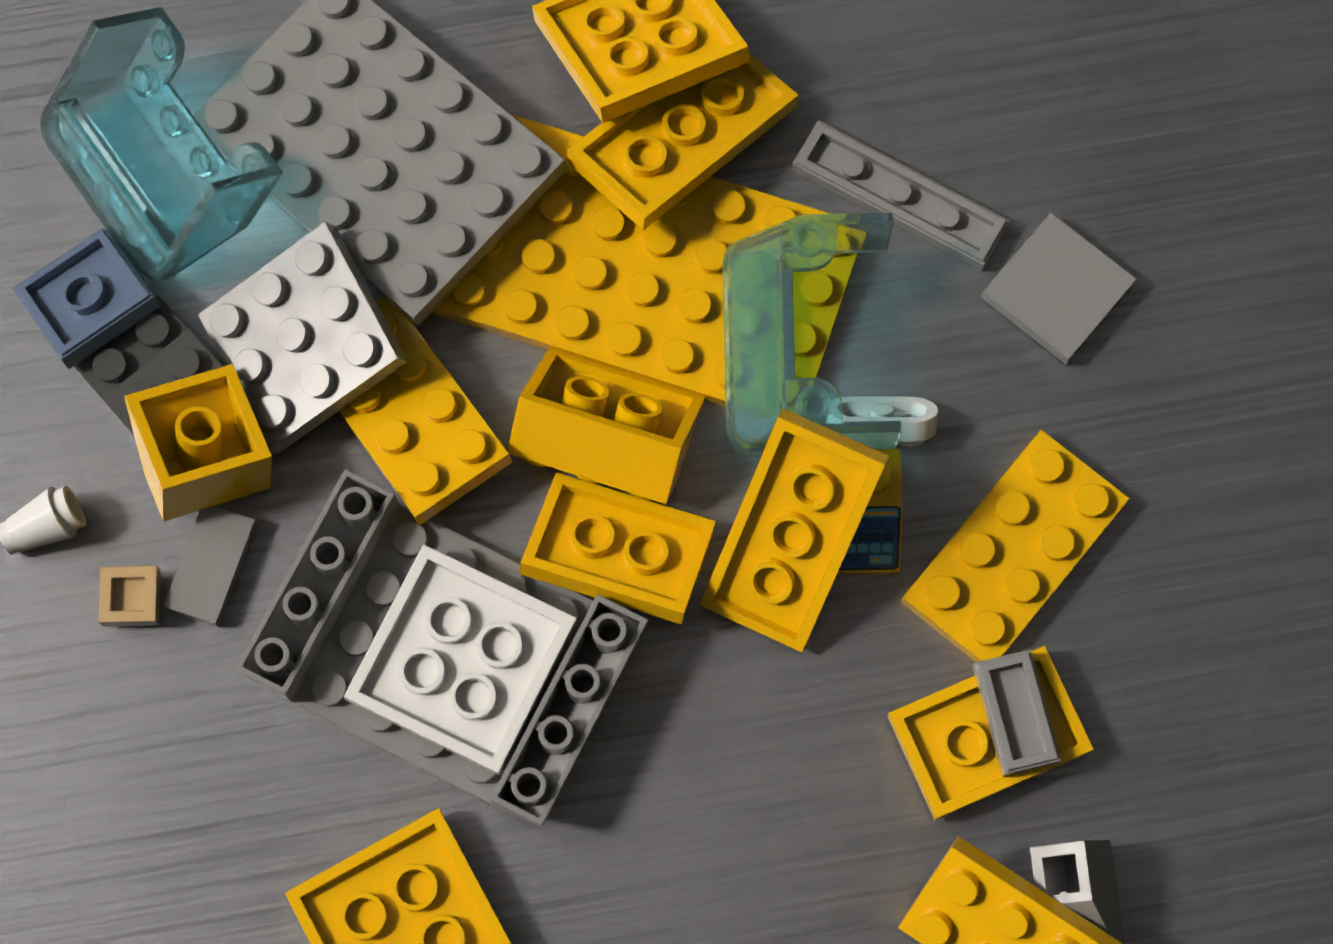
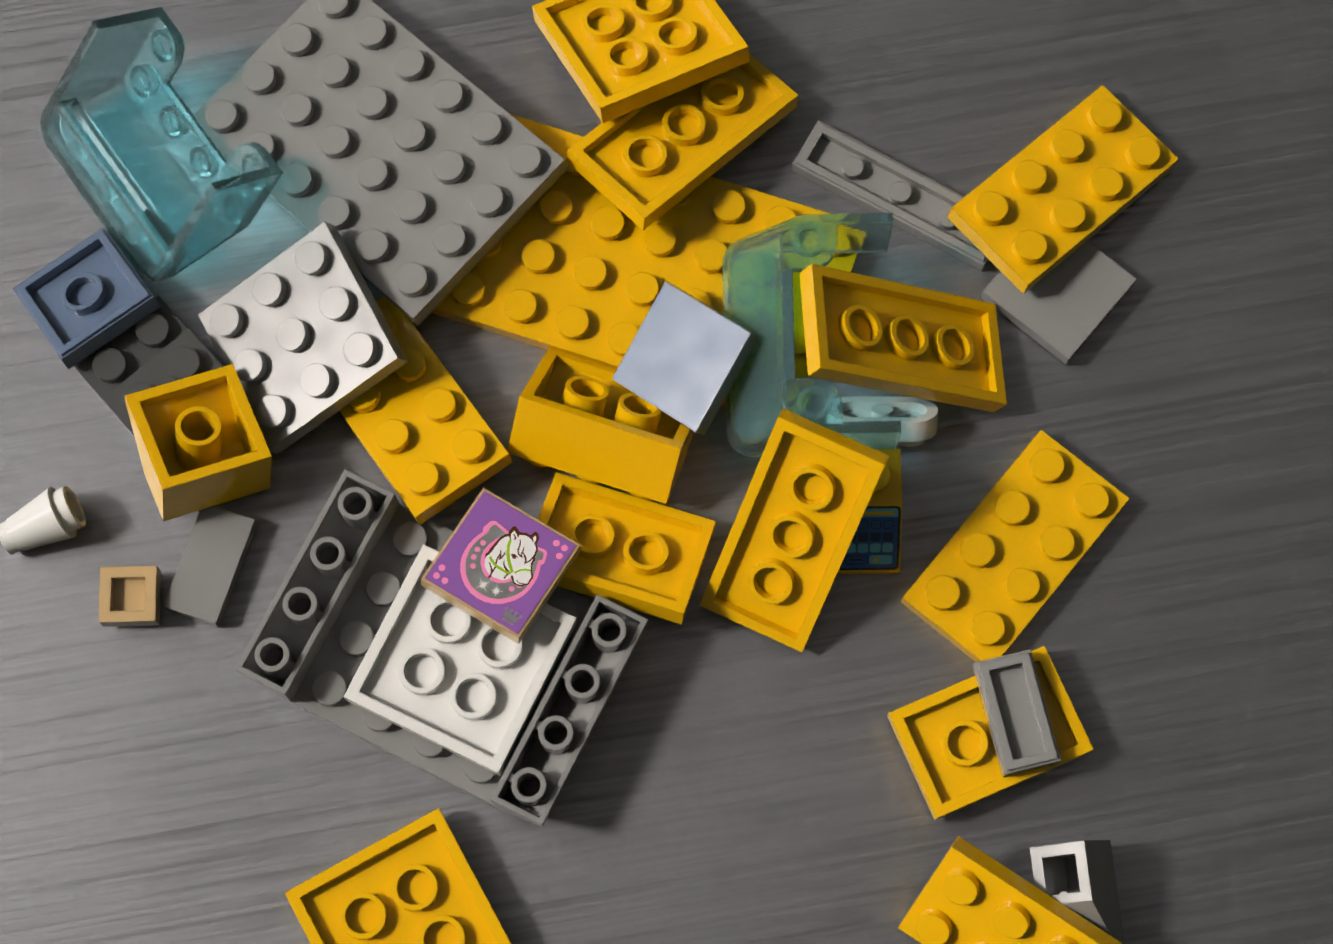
(500, 565): none -> tile
(685, 358): none -> tile
(901, 339): none -> yellow plate
(1062, 188): none -> yellow plate

